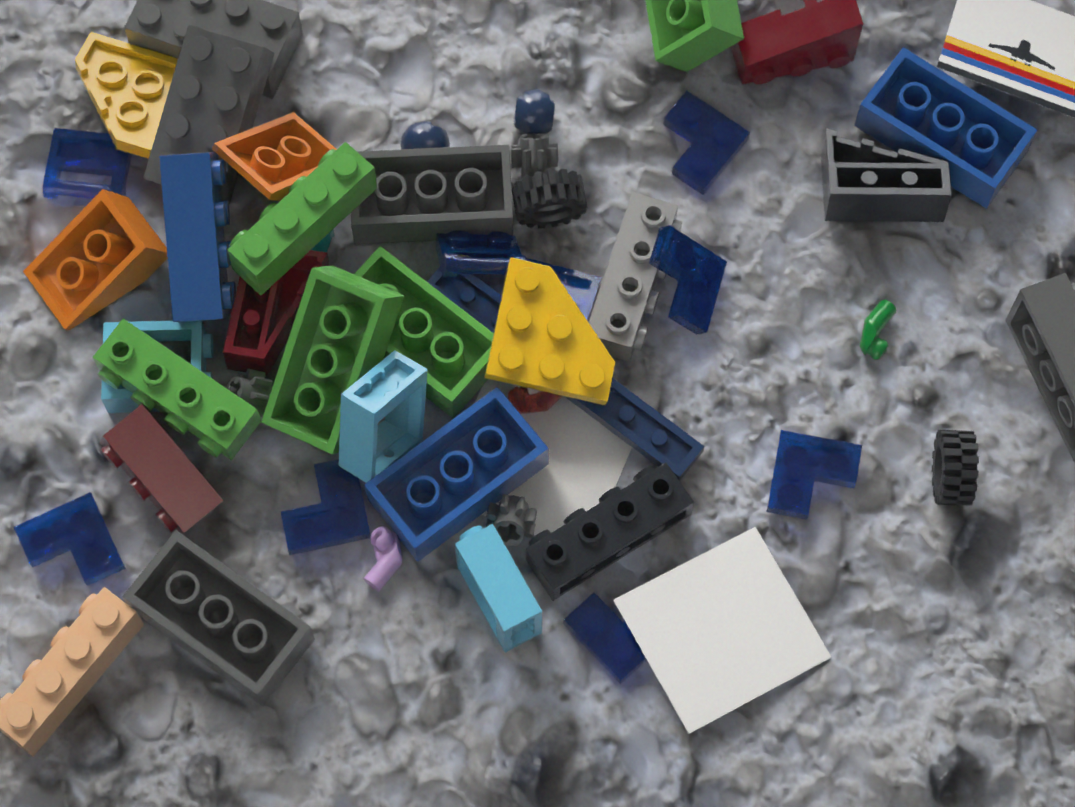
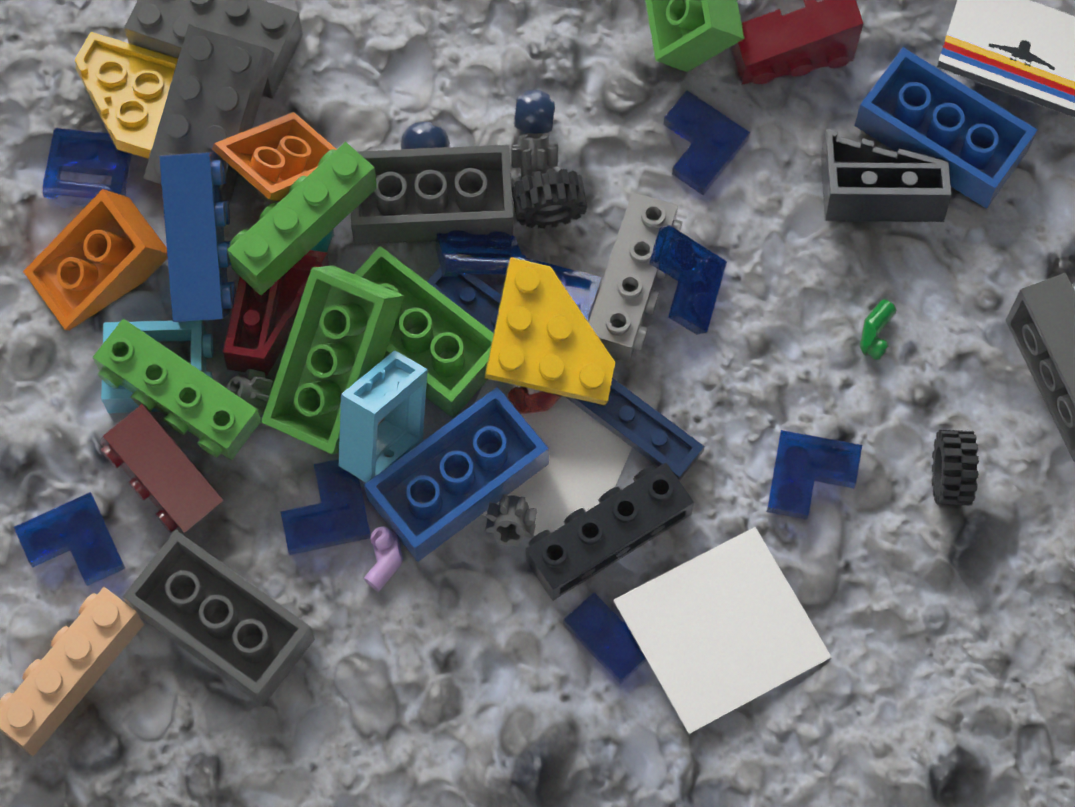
(498, 586): medium azure window -> none

